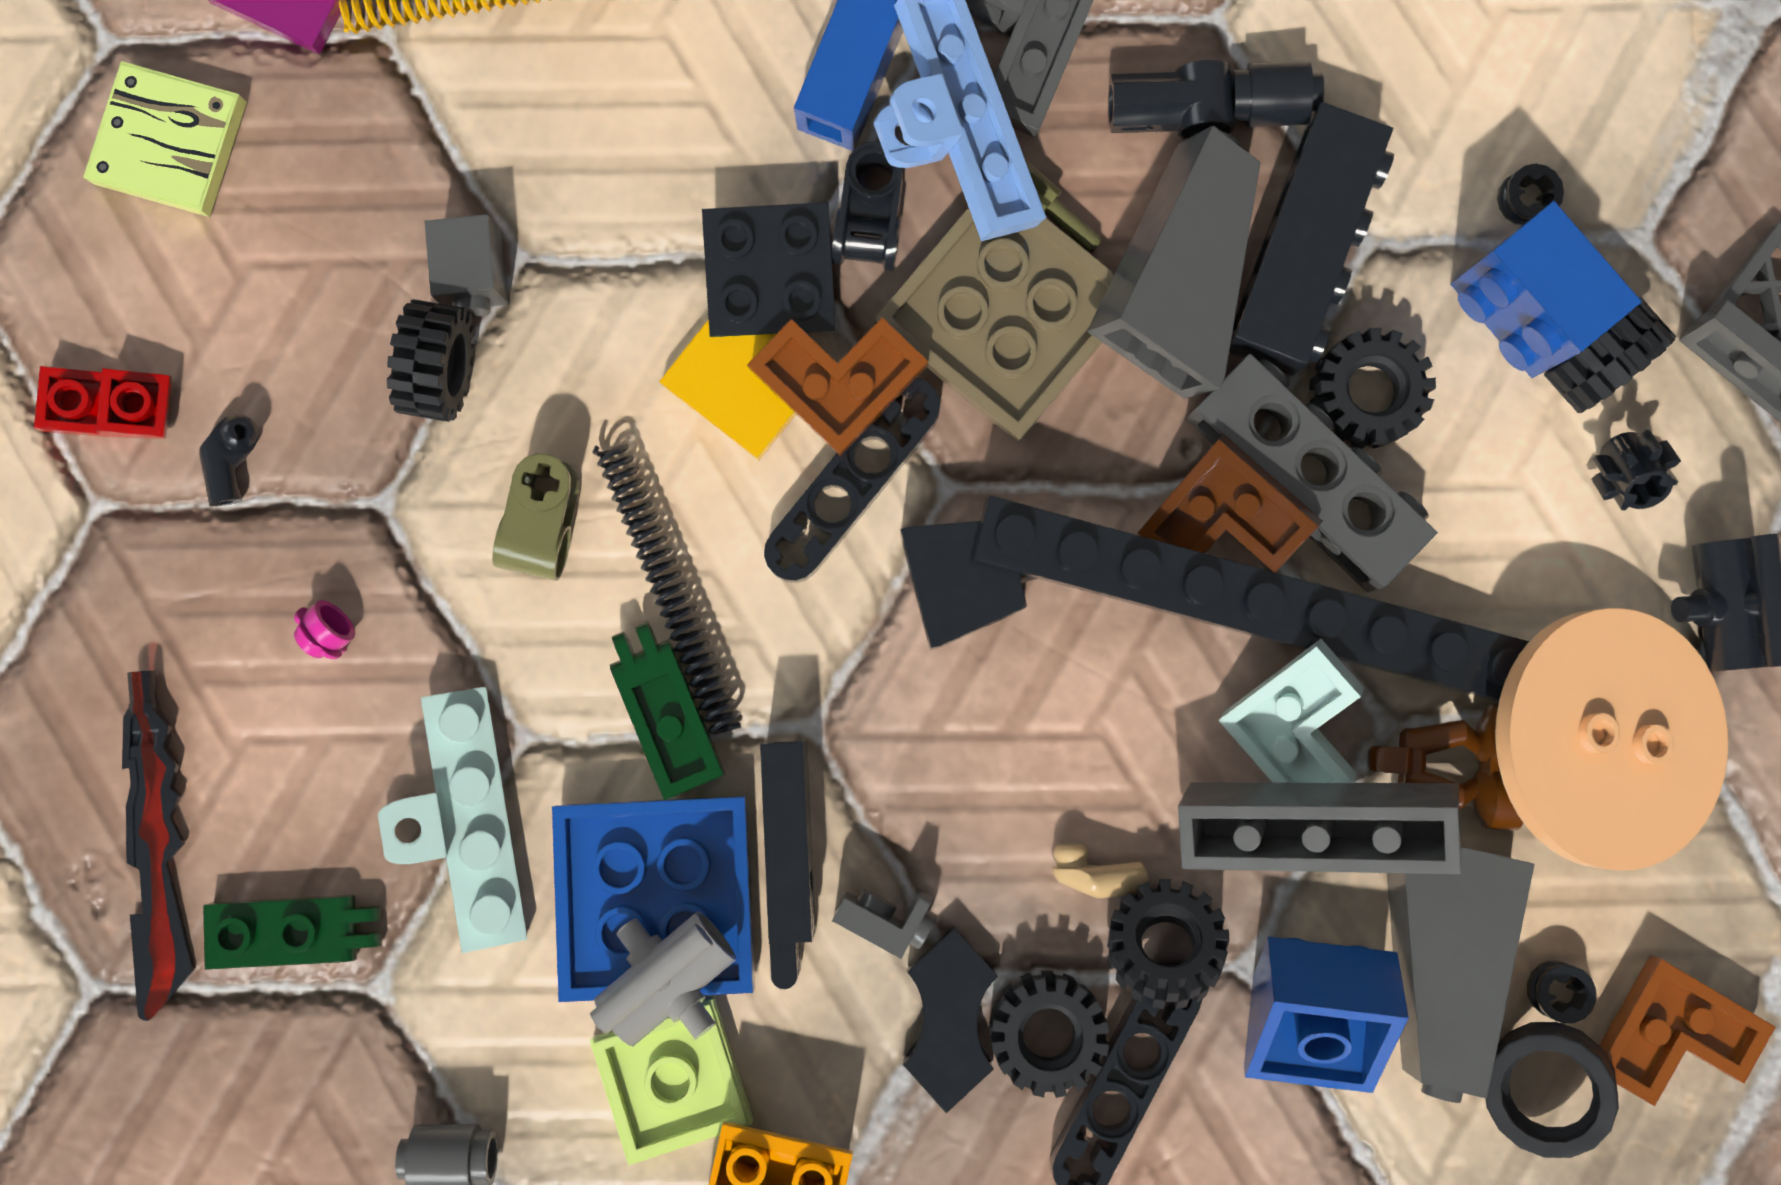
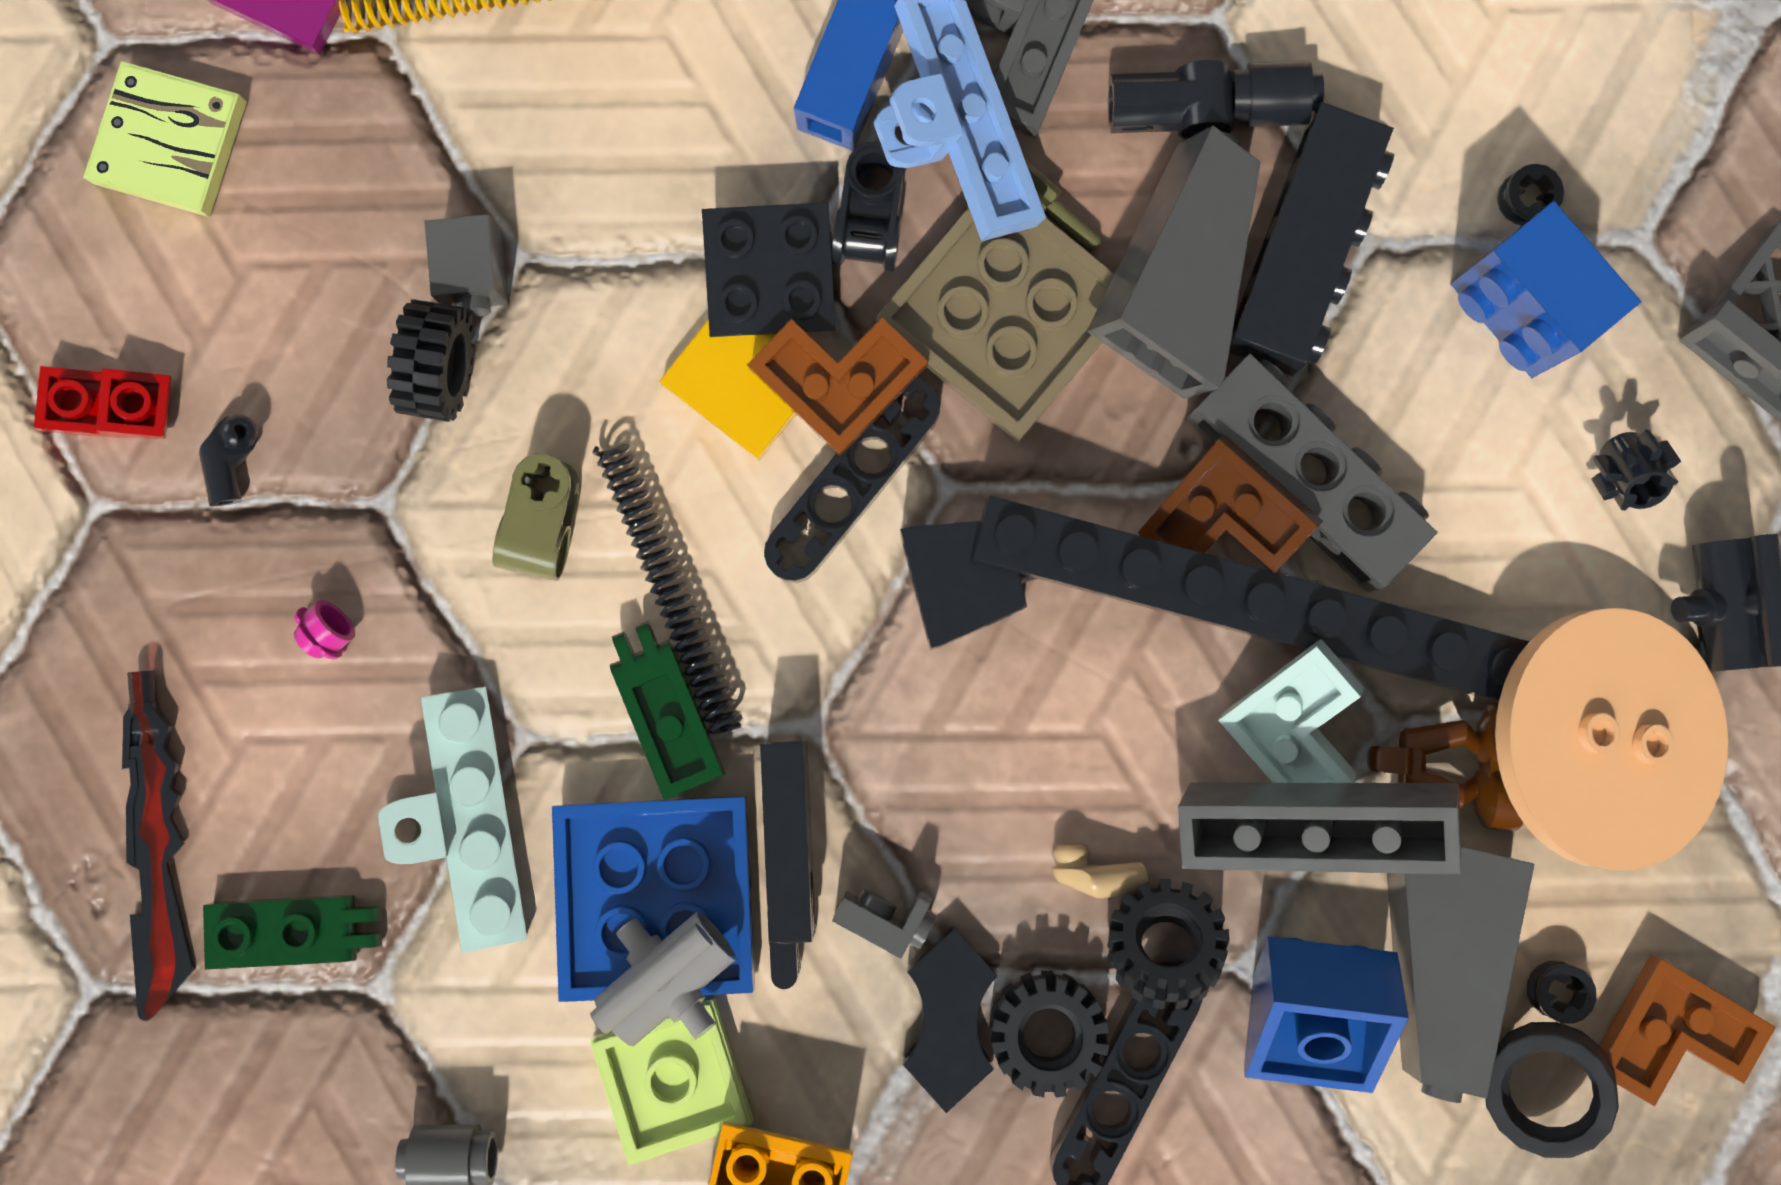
(1402, 367): black tyre -> none
(1612, 358): black tyre -> none

